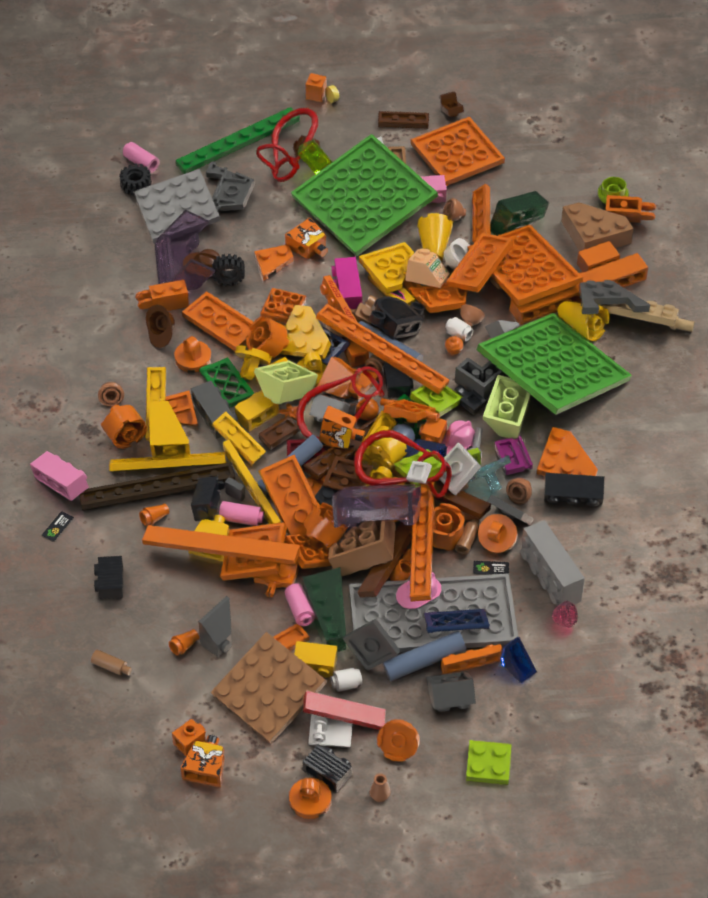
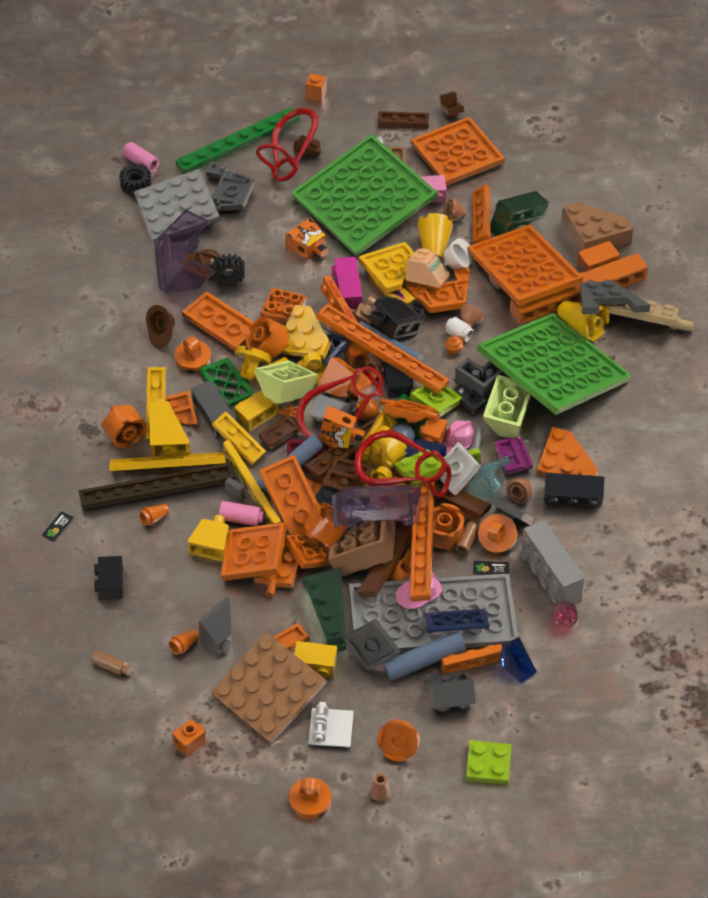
(59, 475): bright pink brick -> none
(110, 394): nougat brick -> none
(169, 295): orange hinge -> none
(204, 762): orange torso -> none
(206, 498): black brick -> none
(221, 544): orange tile -> none
(273, 259): orange wing -> none
(299, 604): bright pink brick -> none
(313, 156): clear neon green slope -> none
(327, 767): black brick -> none
(332, 94): light yellow tile -> none
(343, 710): tile -> none
(346, 679): white brick -> none
(419, 472): white tile -> none
(480, 262): orange plate -> none
(500, 327): light grey slope -> none
(612, 186): lime piece -> none
(630, 208): orange hinge -> none

